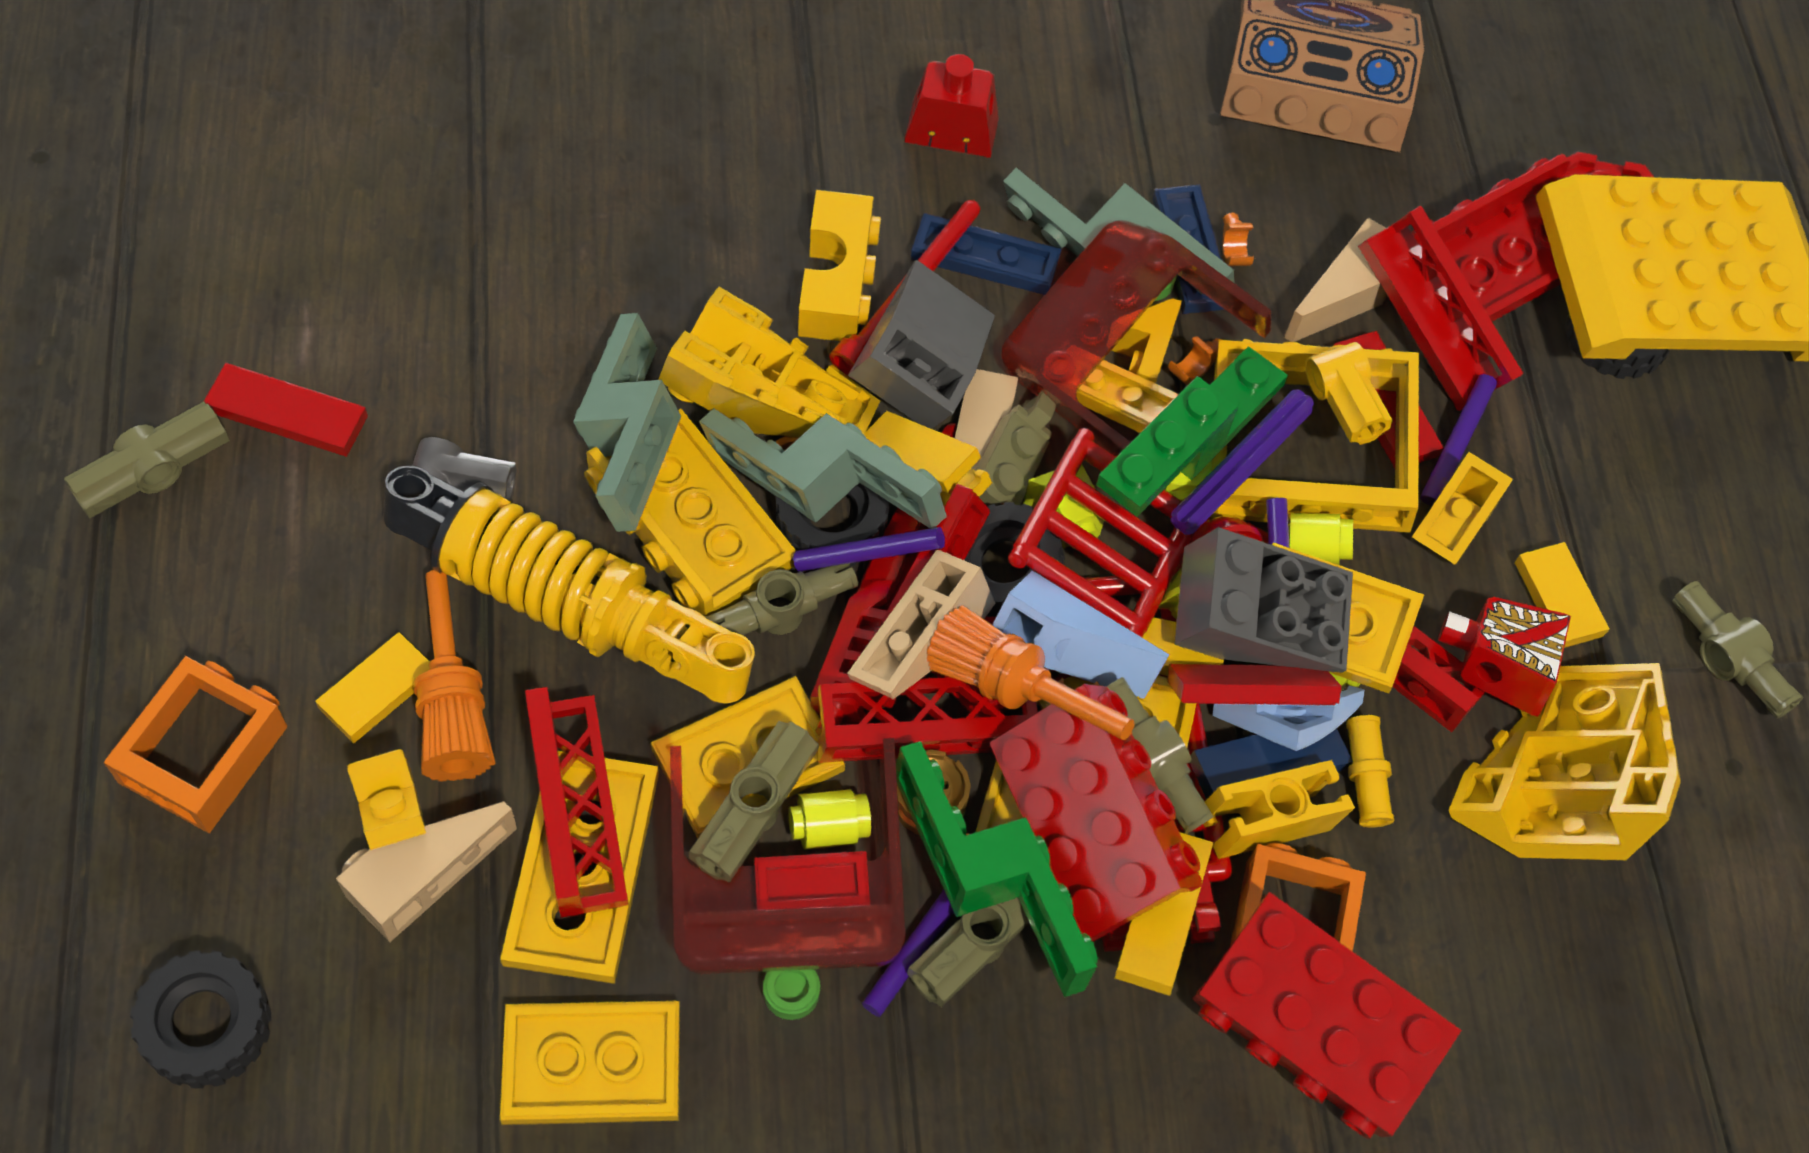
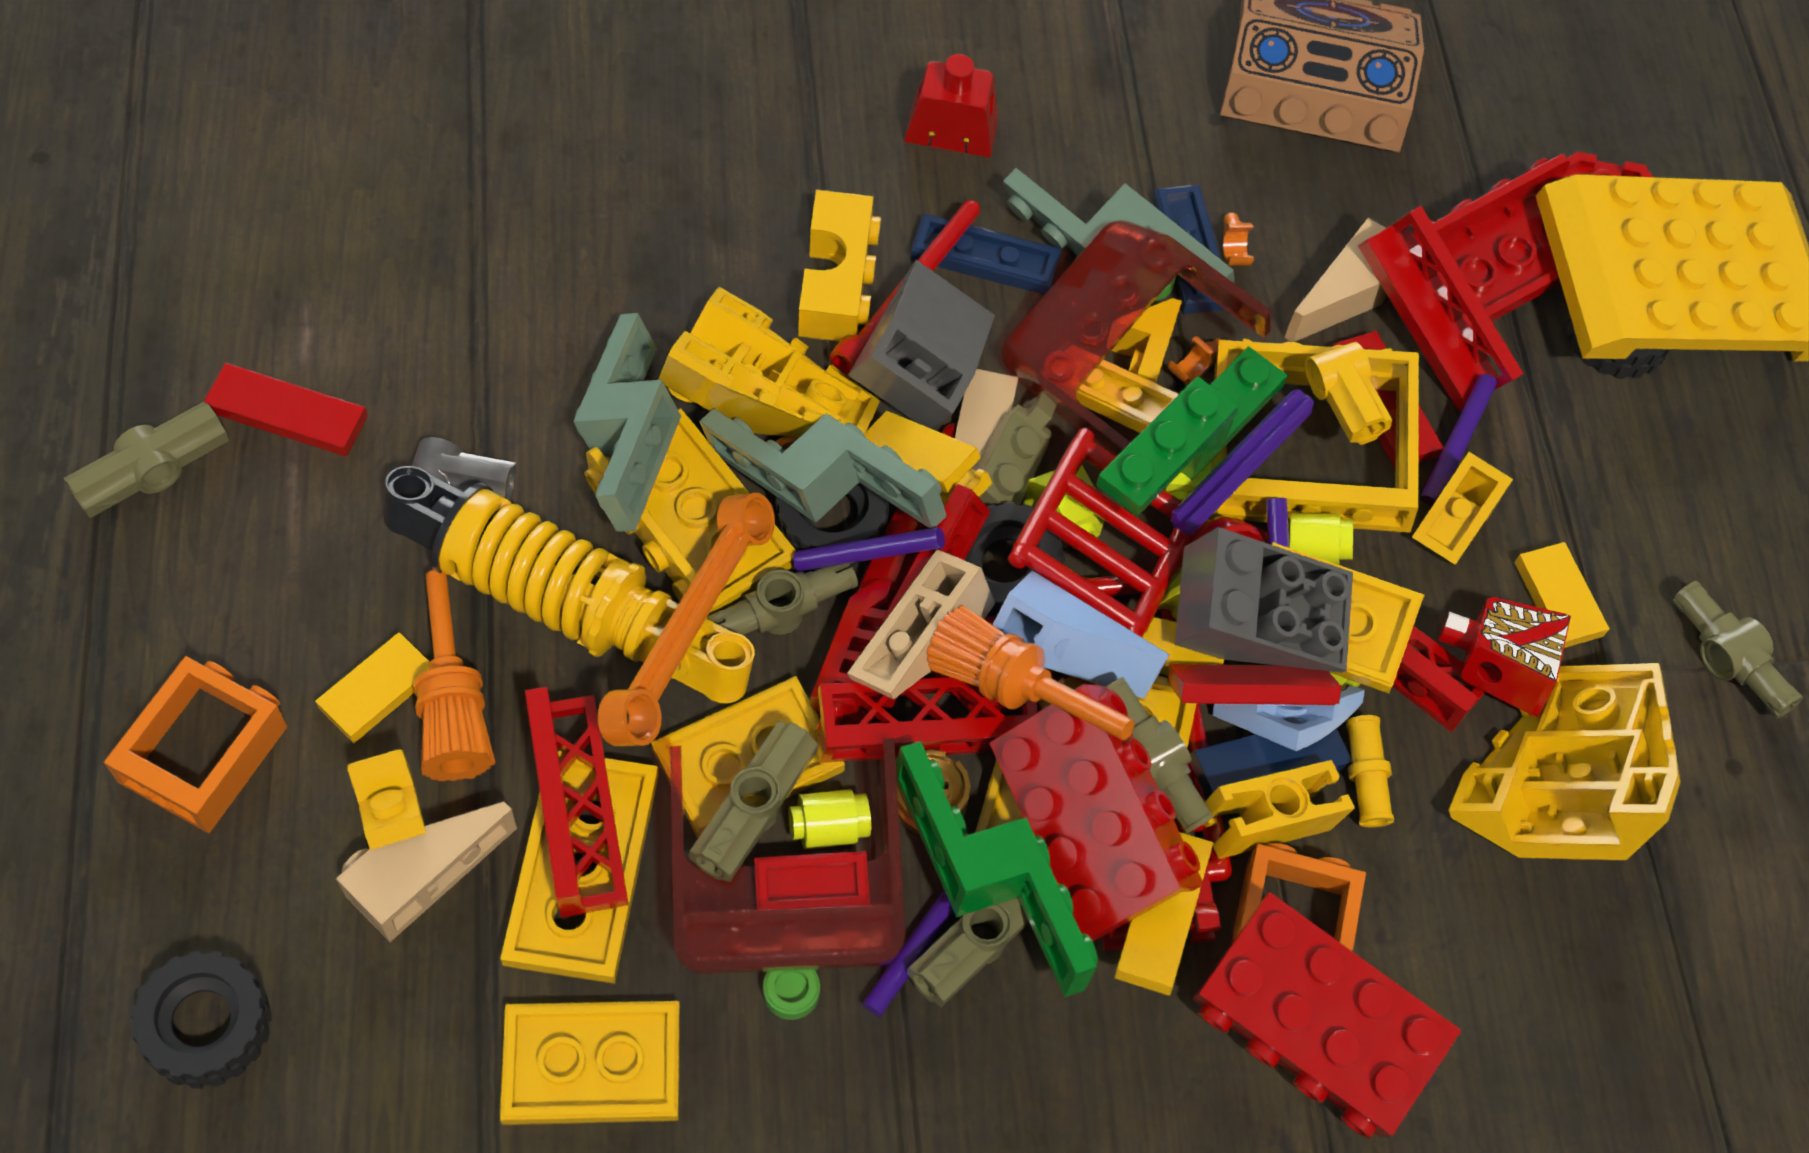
(742, 522): none -> orange piece

